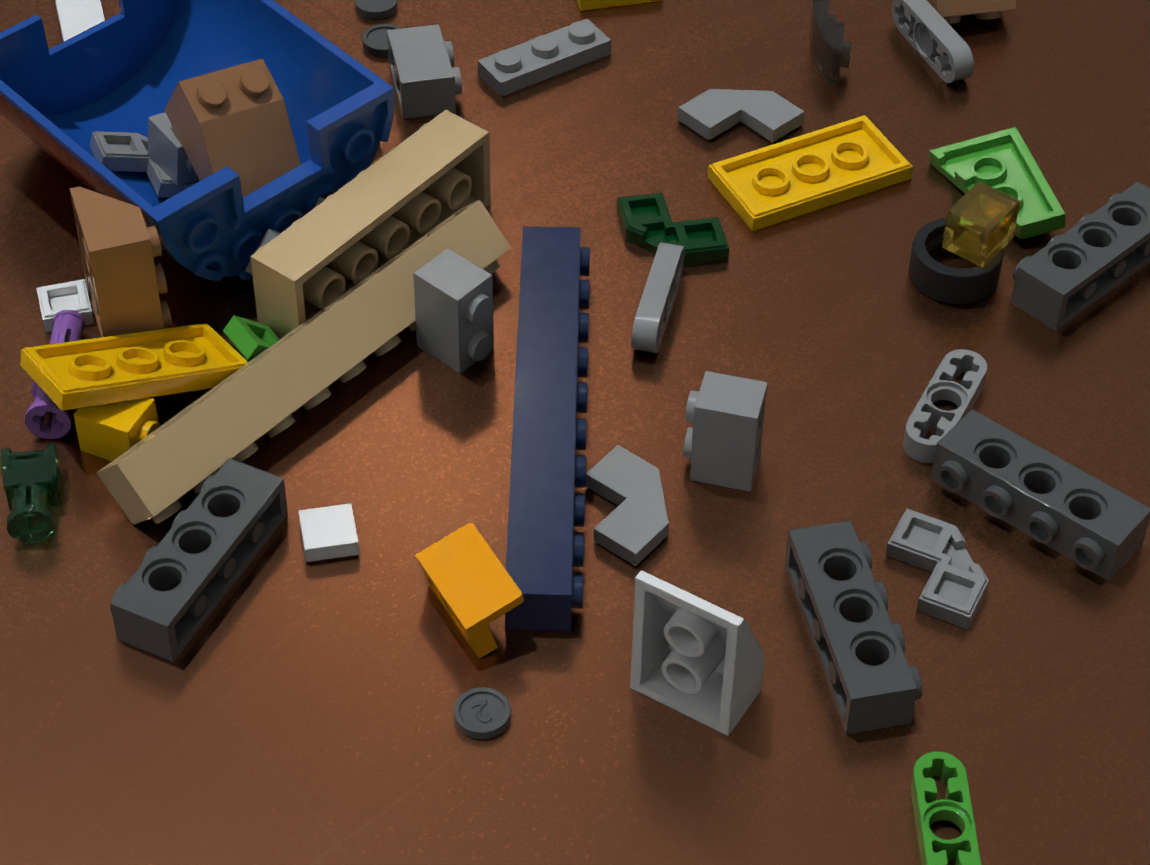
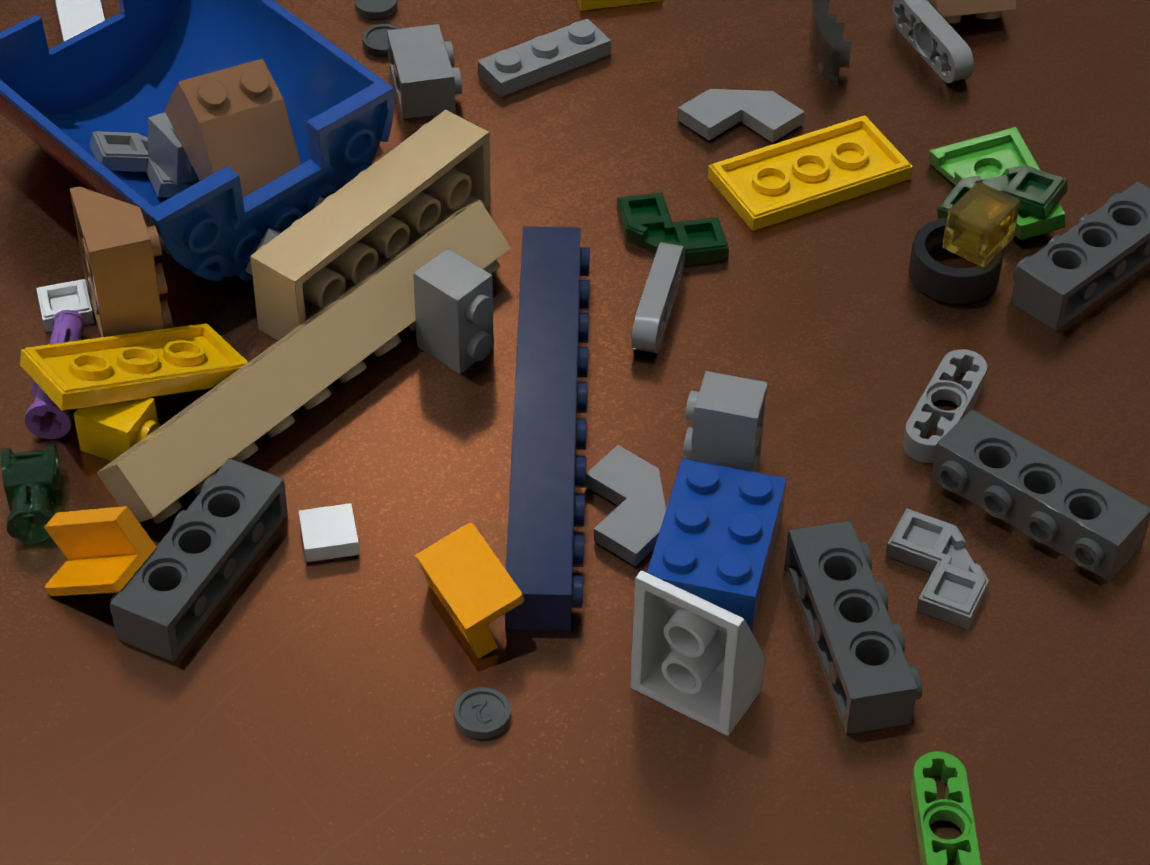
(101, 550): none -> light orange panel
(249, 336): bright green plate -> none
(720, 535): none -> blue brick
(1035, 189): none -> dark green tile

